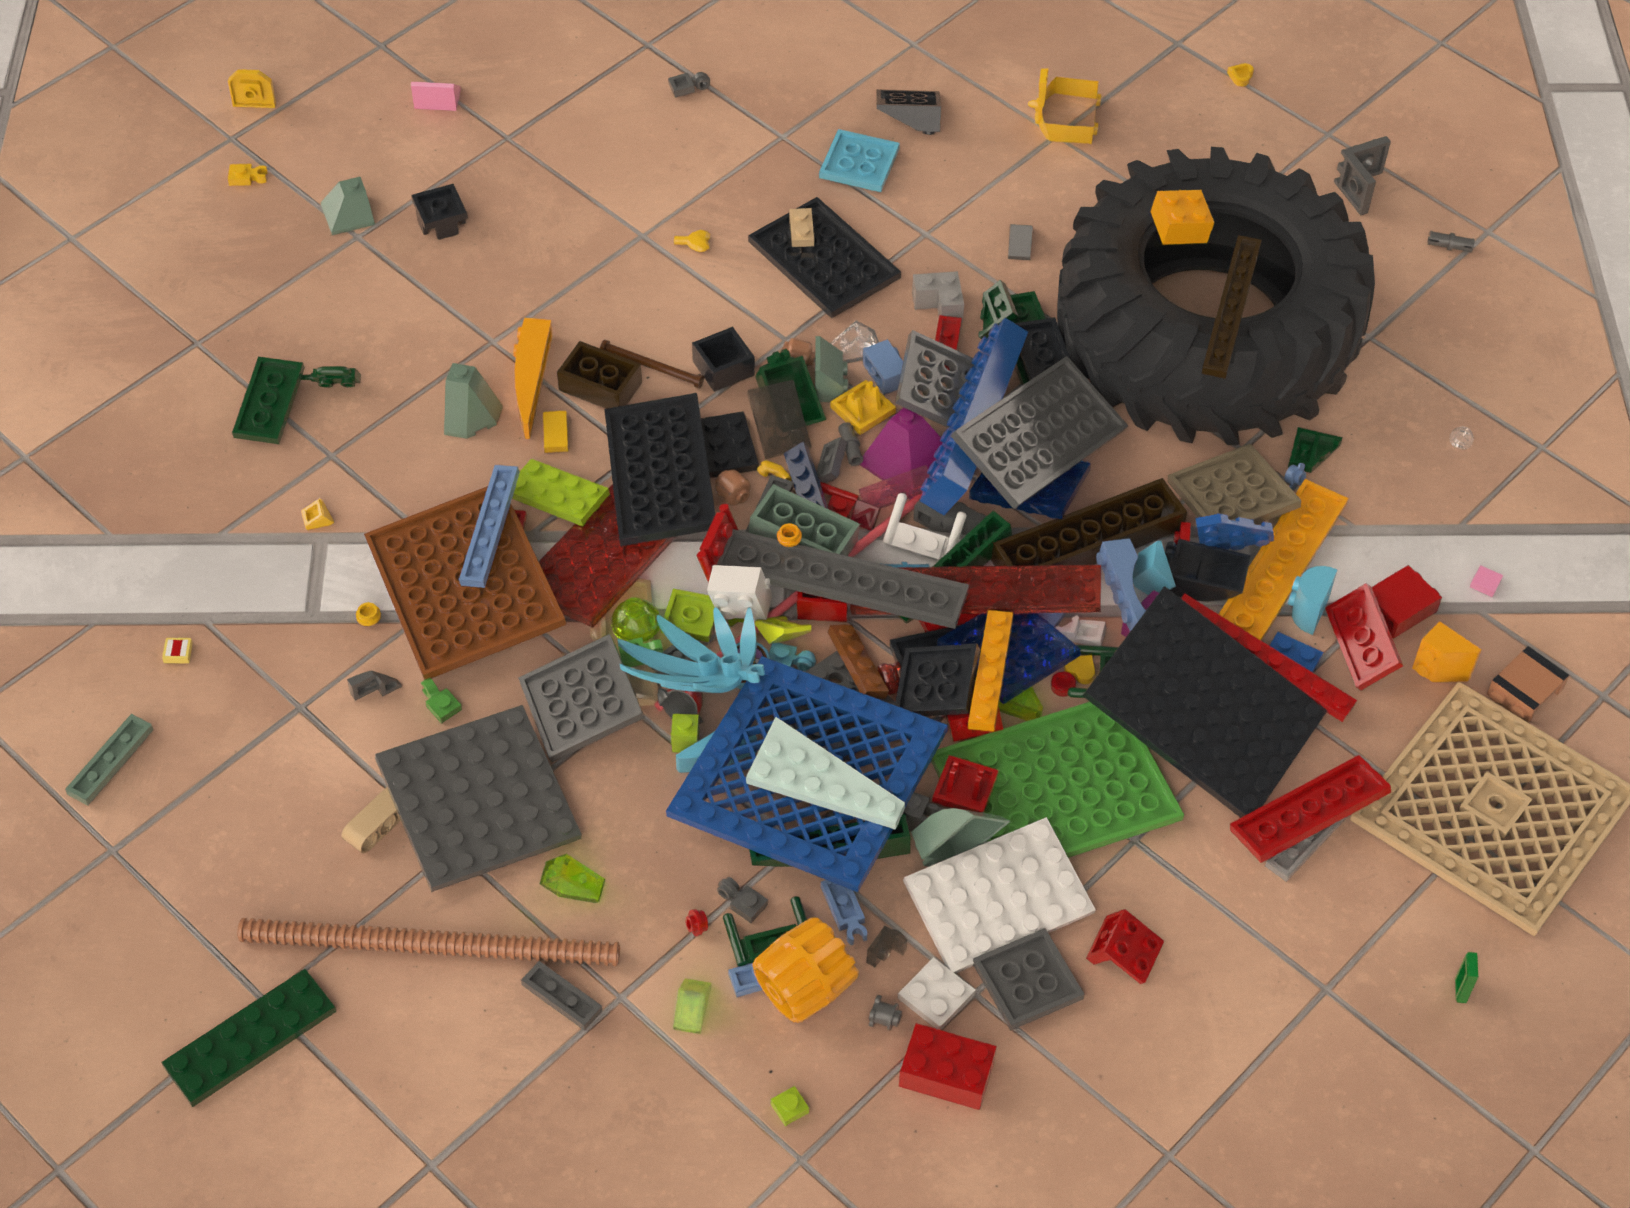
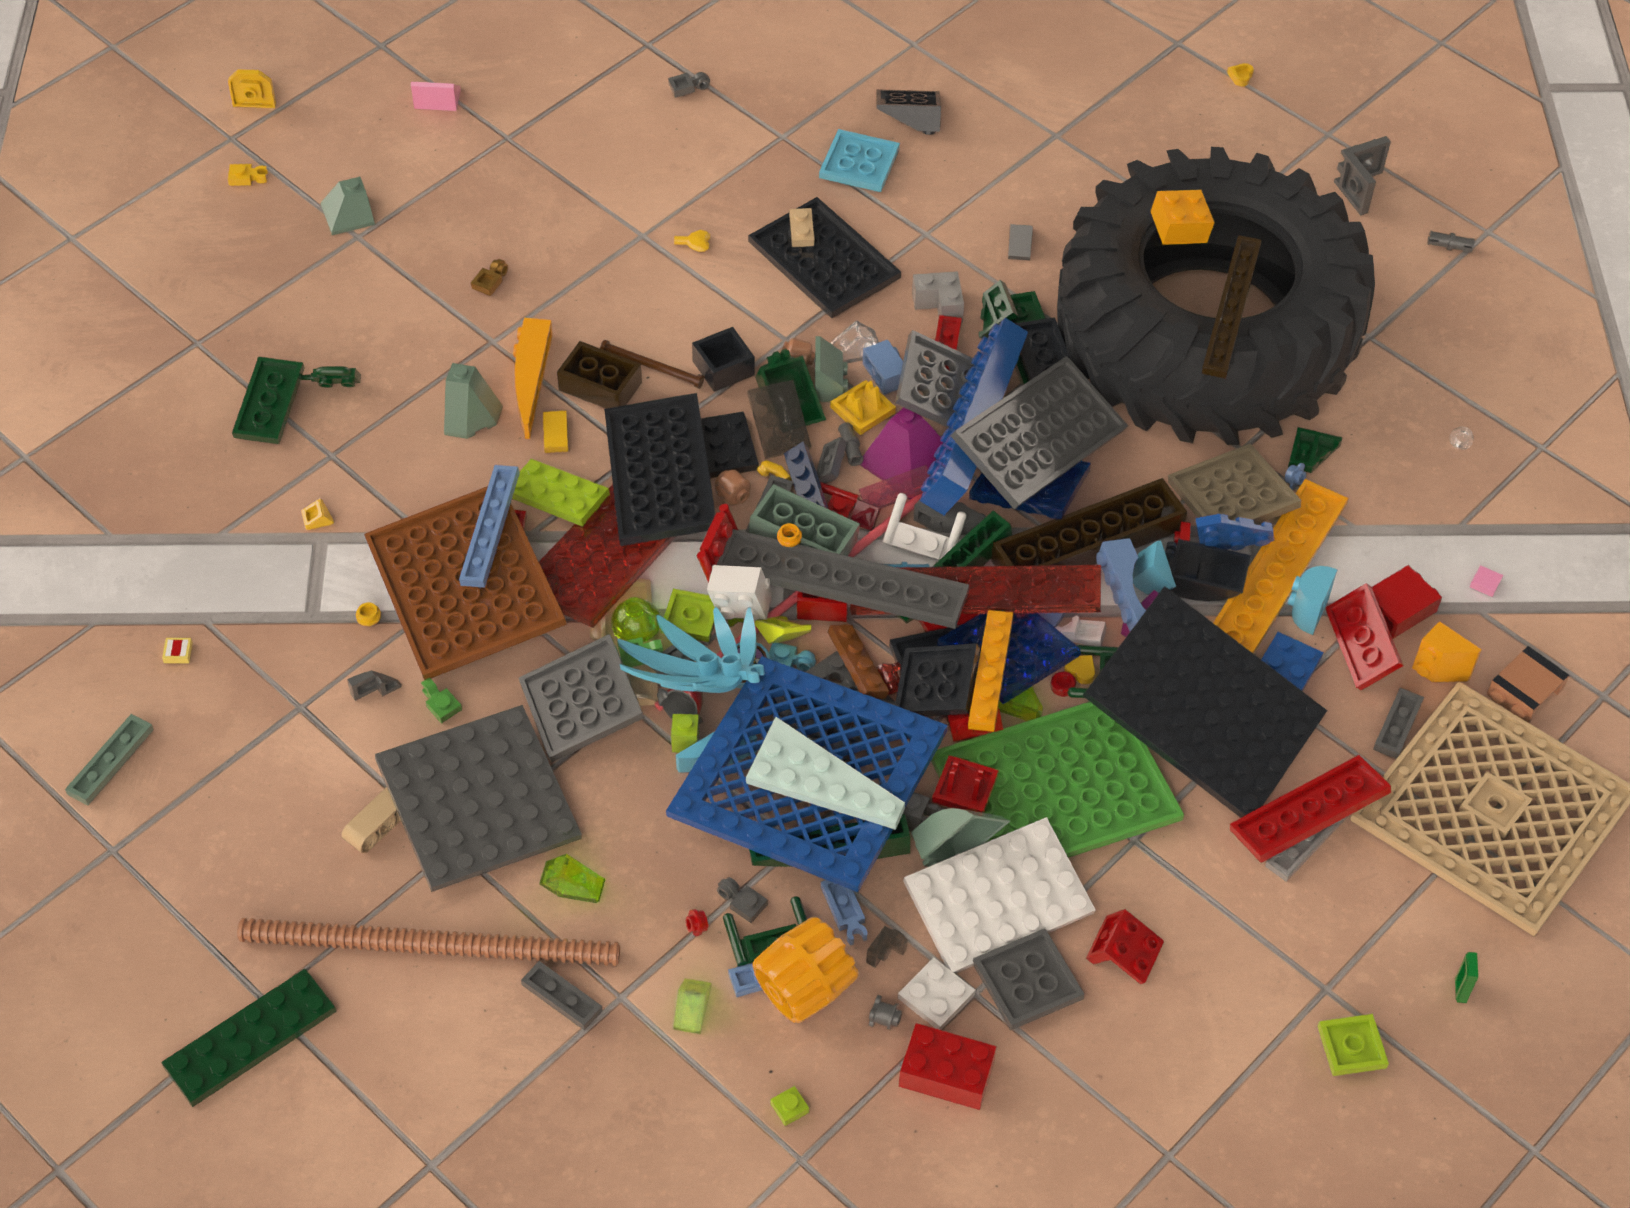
(441, 210): black panel -> none
(488, 280): none -> pearl gold plate
(1070, 87): yellow piece -> none
(1327, 695): red plate -> none
(1352, 1044): none -> lime plate
(1398, 723): none -> dark grey plate

